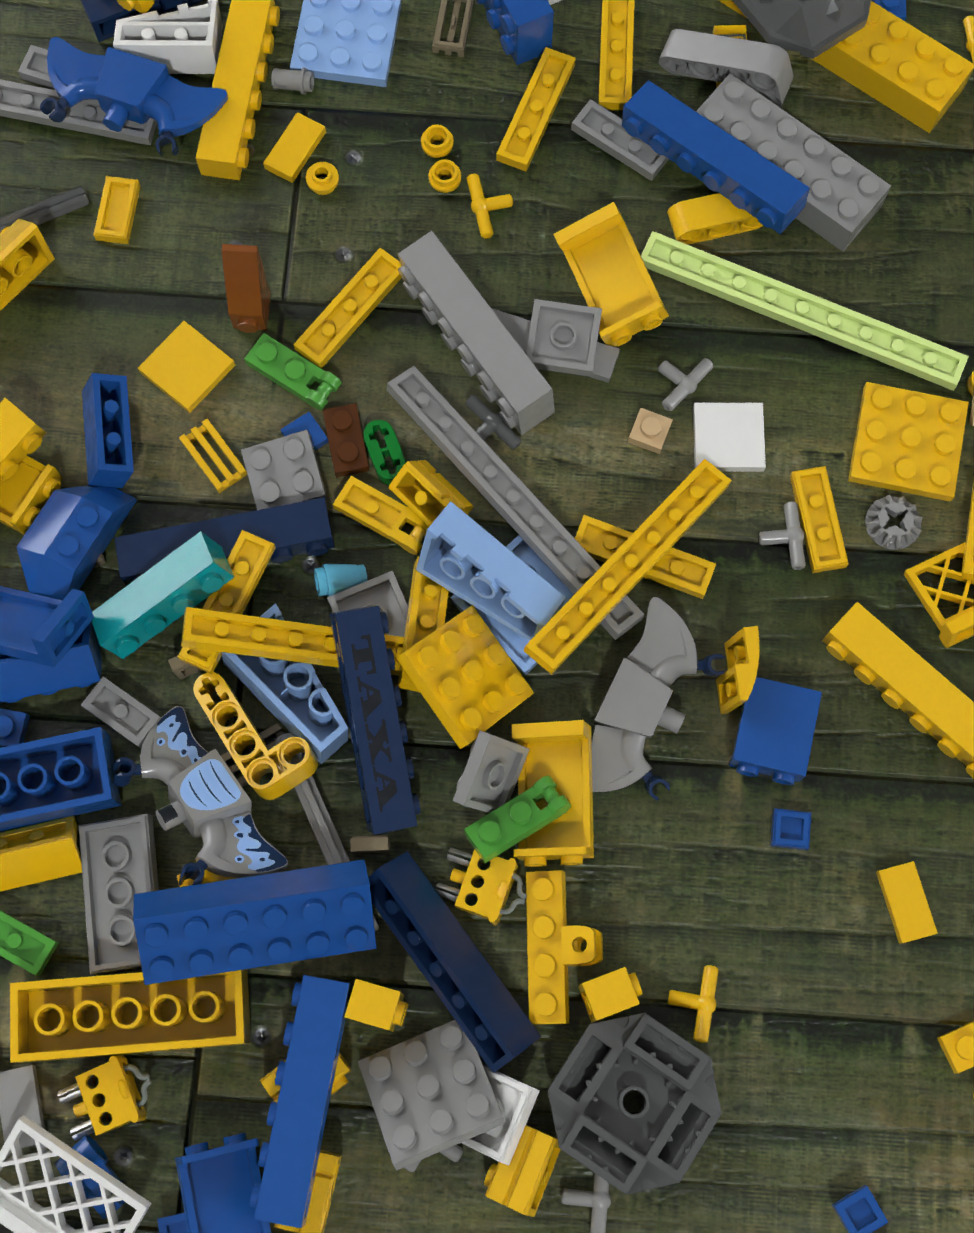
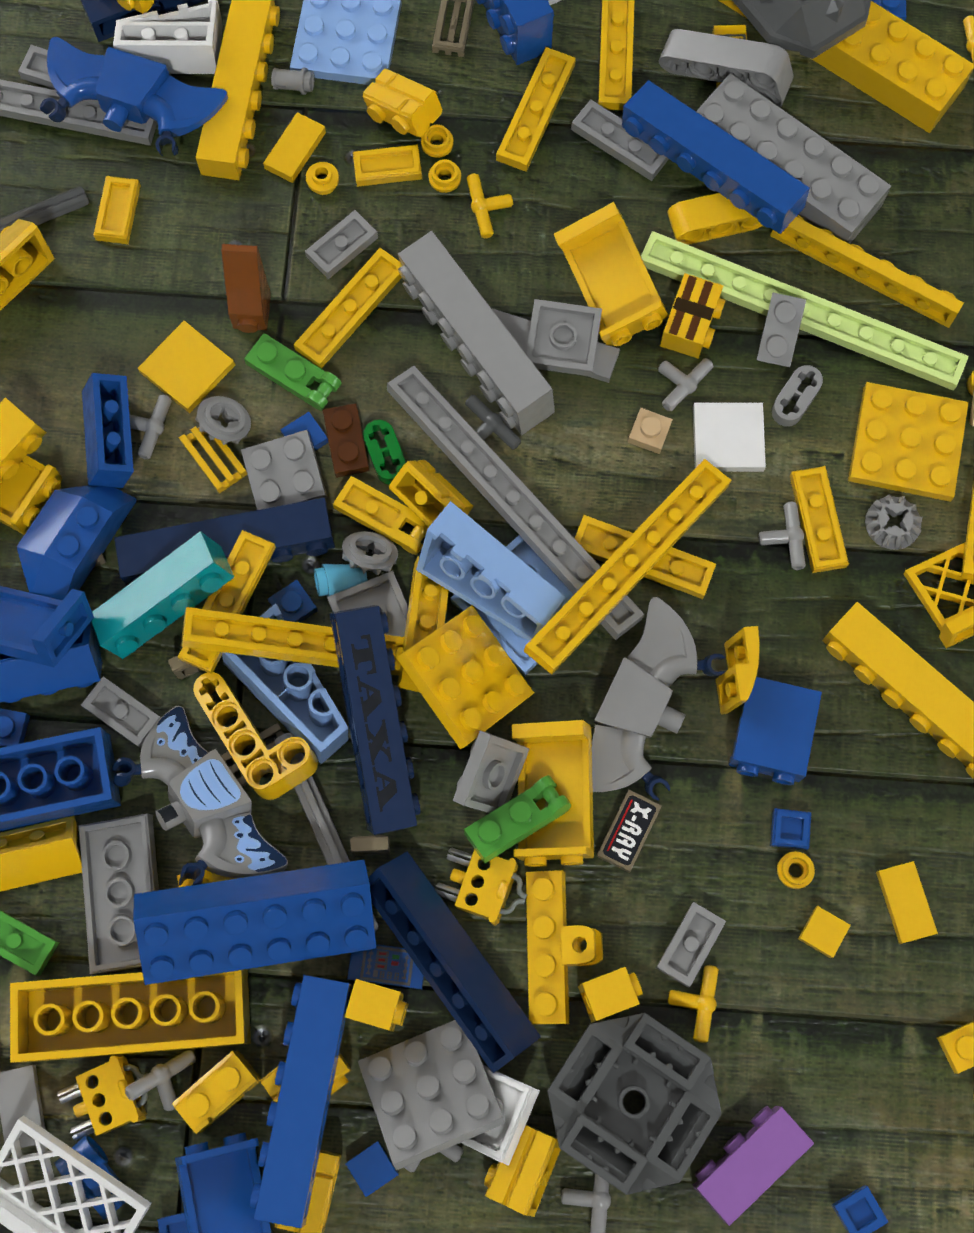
(152, 427): none -> light grey piece
(161, 1078): none -> light grey piece
(216, 1091): none -> yellow brick
(233, 413): none -> light grey gear
(293, 603): none -> blue plate
(341, 244): none -> light grey plate
(372, 1168): none -> blue tile
(383, 551): none -> light grey gear
(385, 966): none -> blue tile
(387, 165): none -> yellow tile
(402, 103): none -> yellow brick
(629, 831): none -> tile
(691, 944): none -> light grey plate
(692, 315): none -> yellow brick
(751, 1163): none -> medium lavender brick
(781, 329): none -> light grey plate
(803, 400): none -> light grey beam
(807, 870): none -> yellow plate
(824, 932): none -> yellow tile
(870, 271): none -> yellow plate

